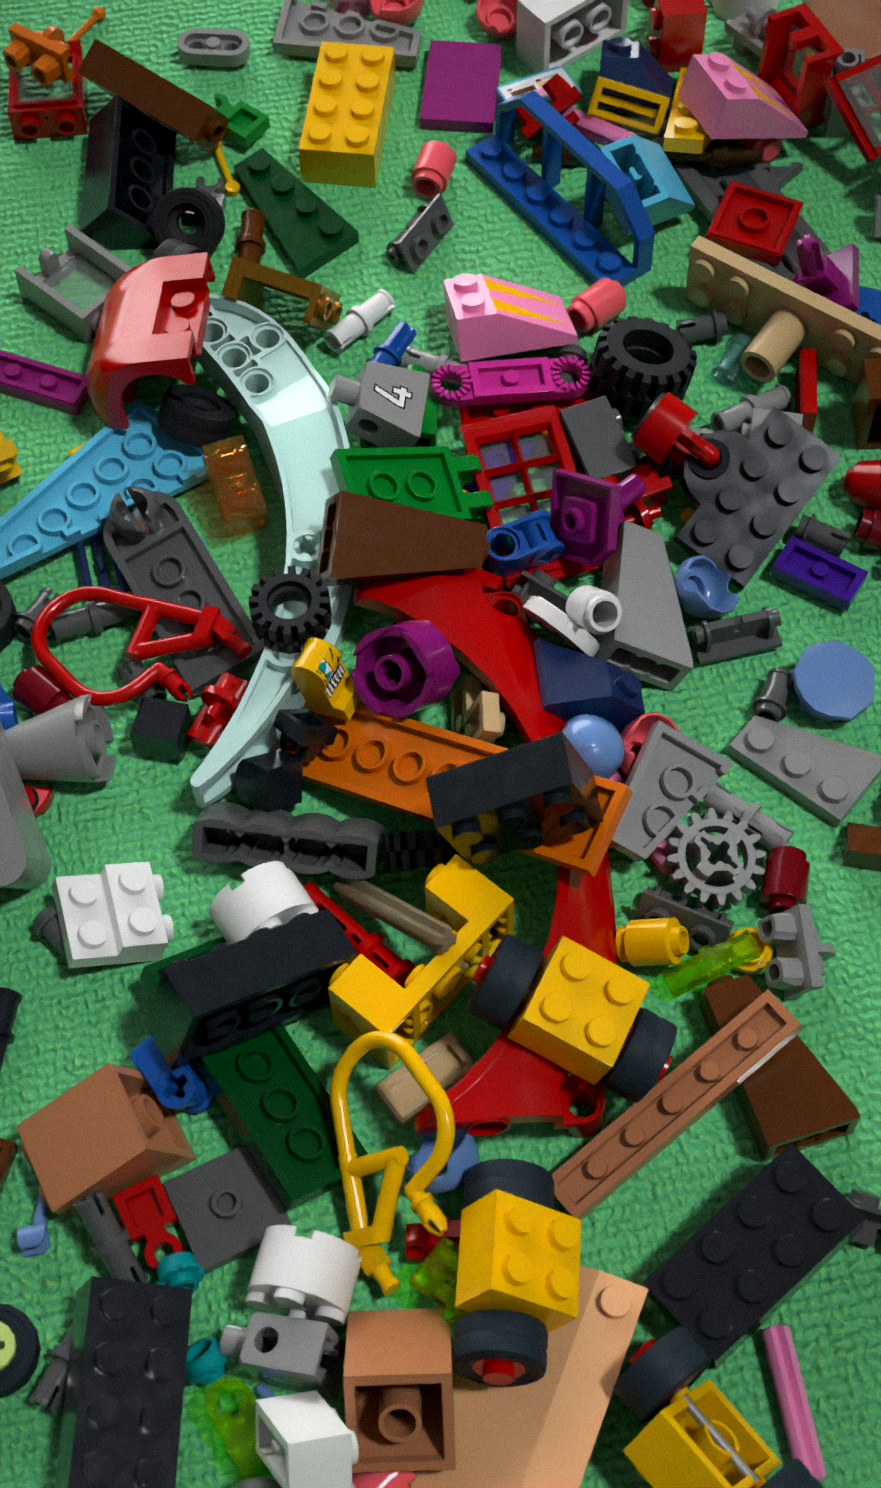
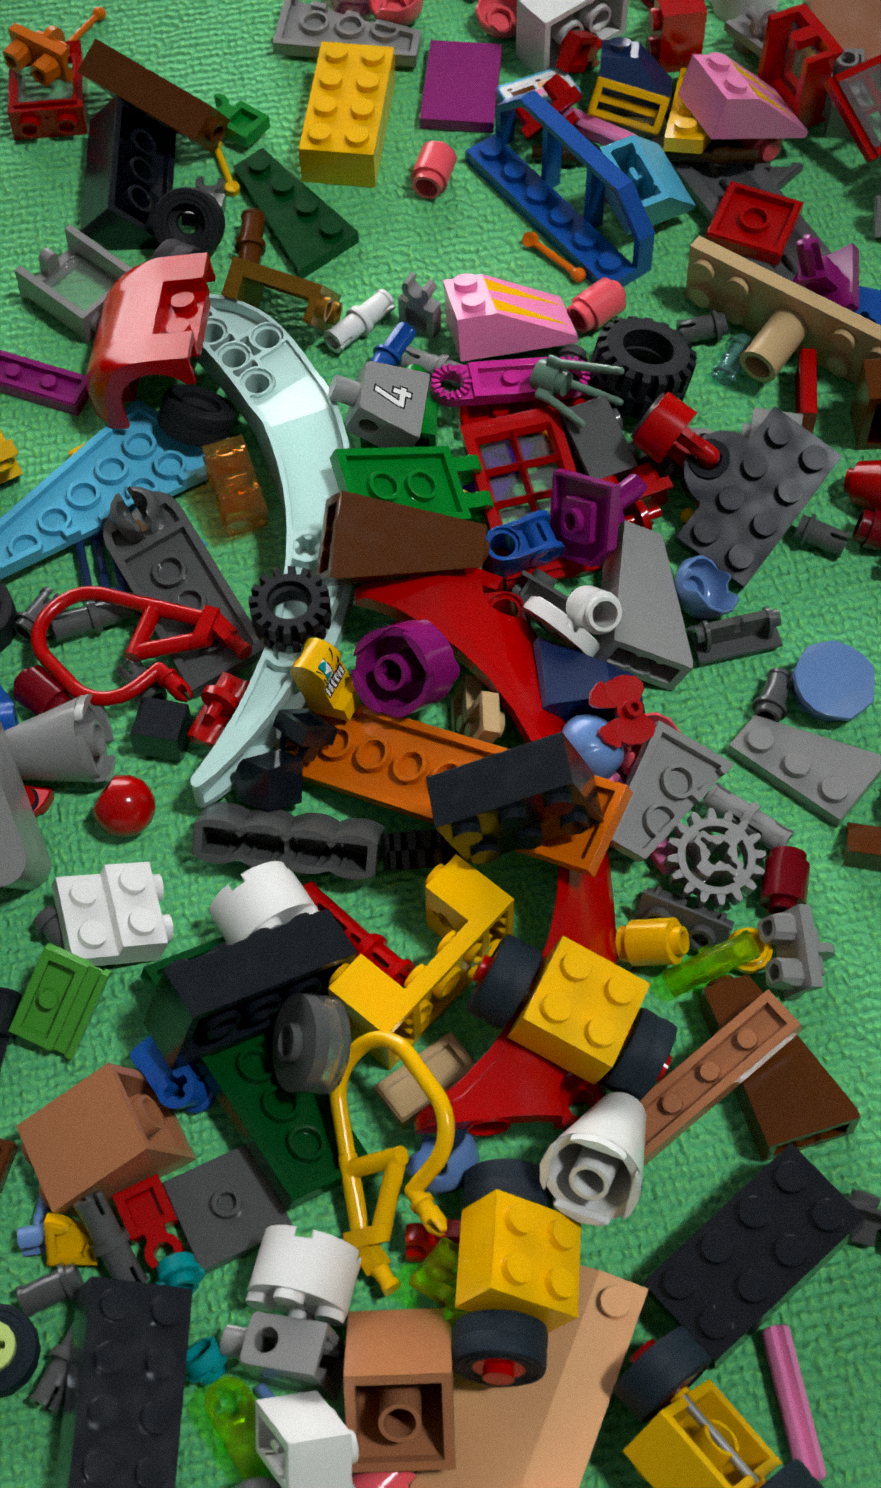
(50, 1289): none -> dark grey pin
(59, 1001): none -> bright green plate
(67, 1241): none -> yellow tile
(125, 806): none -> red piece
(213, 47): light grey plate -> none
(311, 1043): none -> dark grey piece
(396, 913): dark tan axle -> none
(419, 308): none -> light grey plate
(422, 234): dark grey hinge -> none
(531, 239): none -> orange hinge
(552, 379): none -> sand green plant
(578, 50): none -> red plate
(598, 1162): none -> white cone
(623, 696): none -> red piece
(734, 416): light grey pin -> none
(819, 573): dark purple plate -> none

